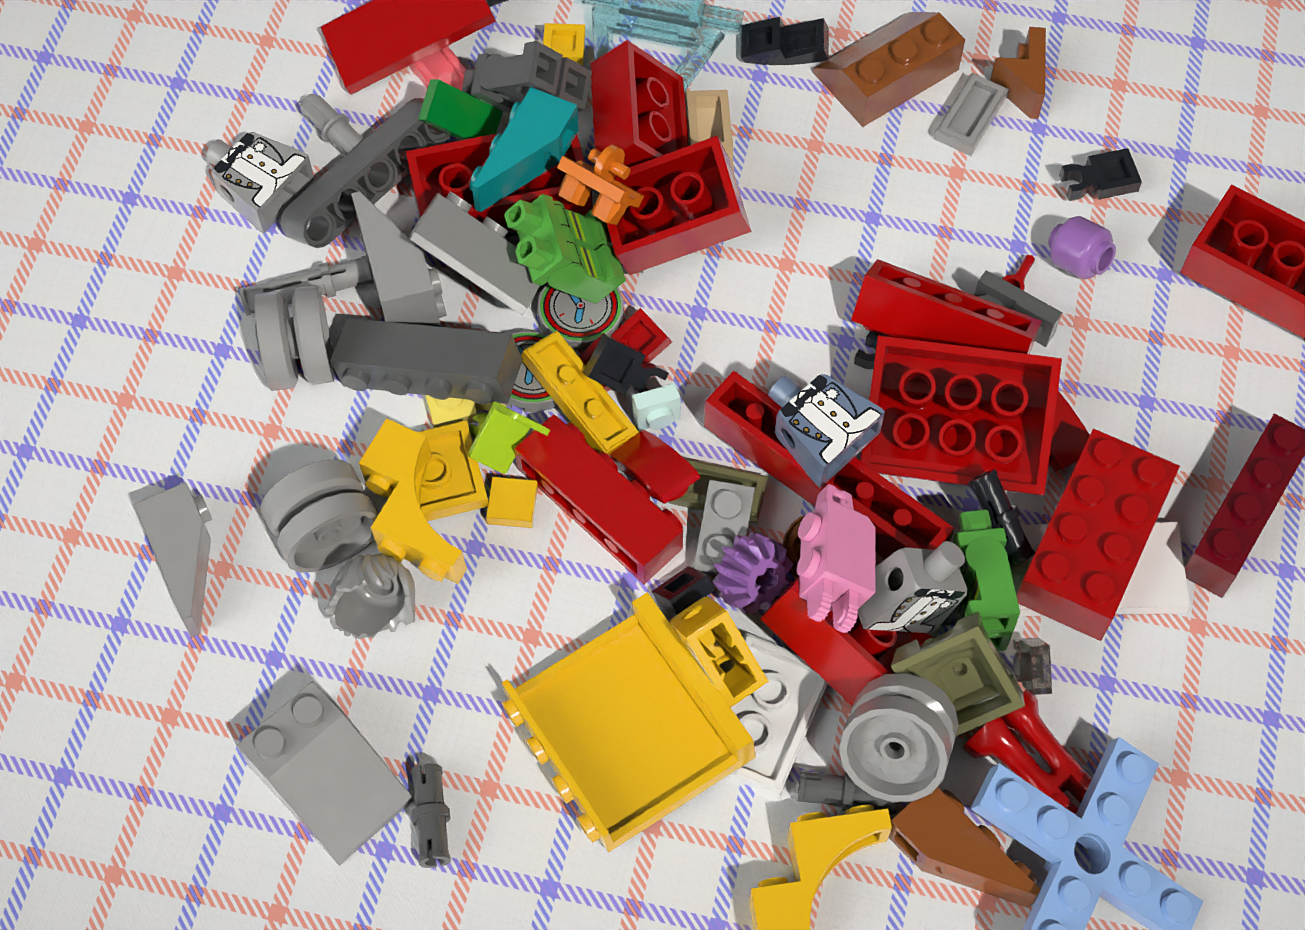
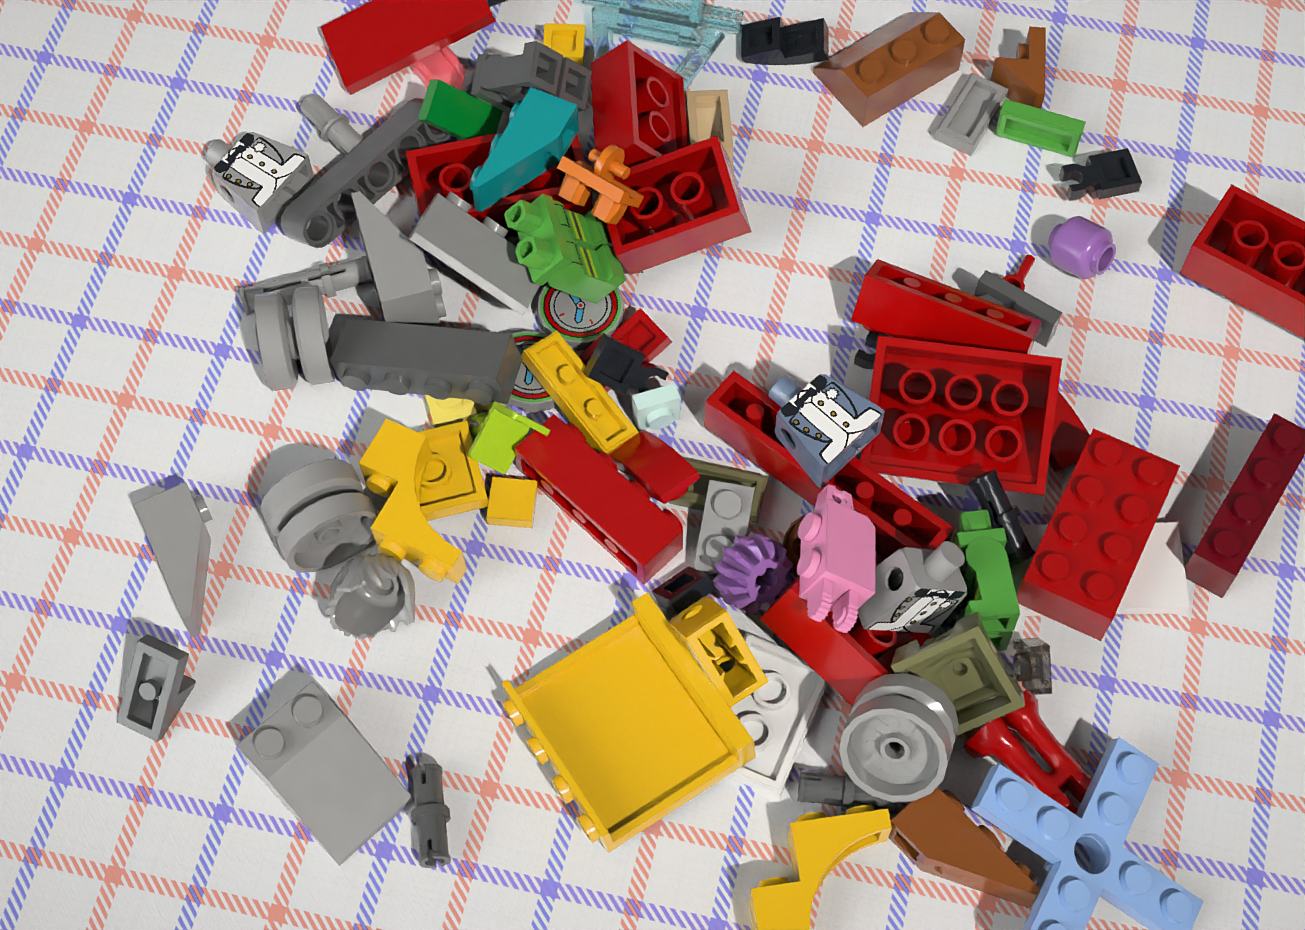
(154, 688): none -> dark grey slope
(1039, 128): none -> bright green tile

